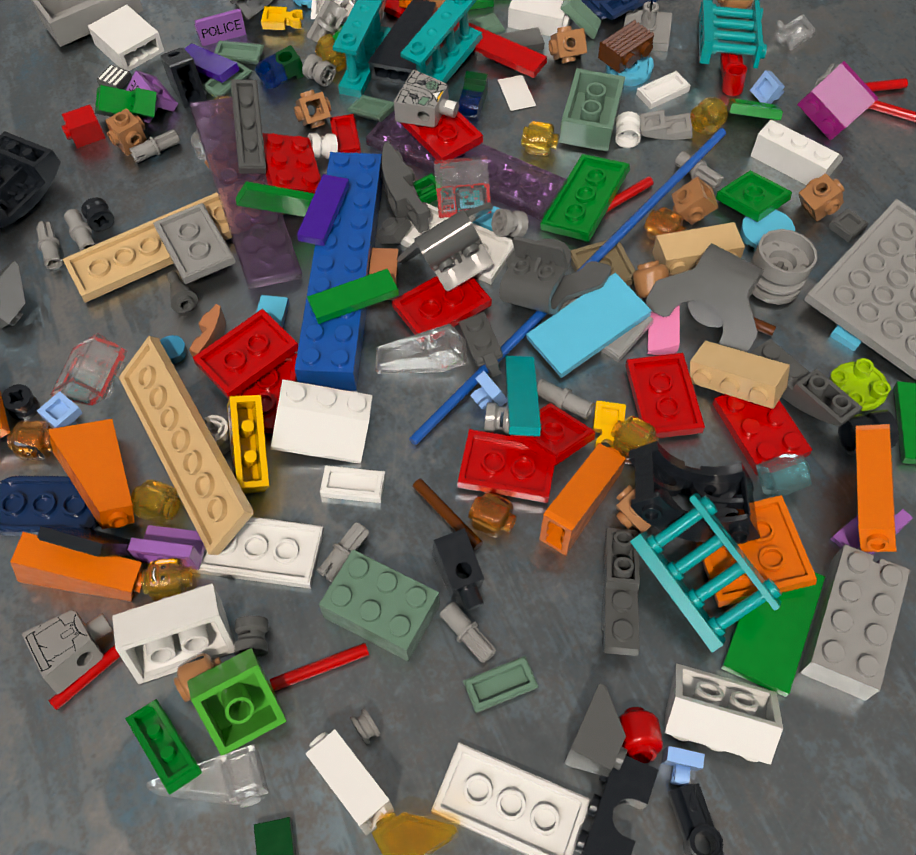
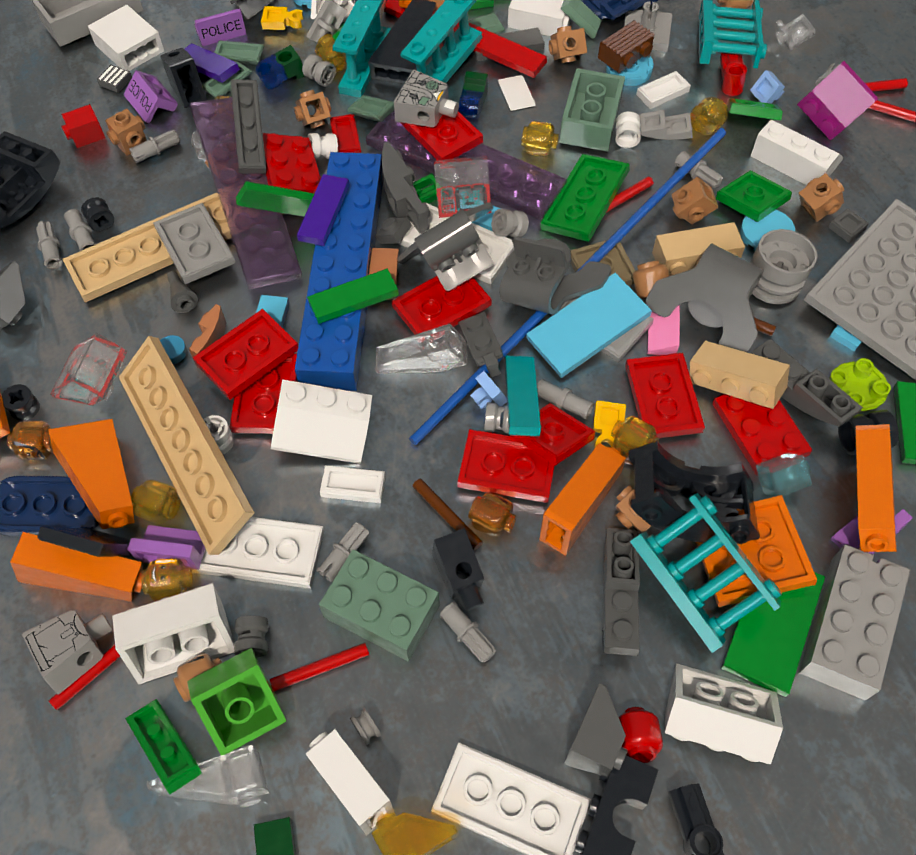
(60, 411): light blue tile -> none
(114, 100): green brick -> none
(248, 443): yellow brick -> none
(500, 684): sand green tile -> none
(663, 222): clear orange head -> none
(682, 762): light blue tile -> none

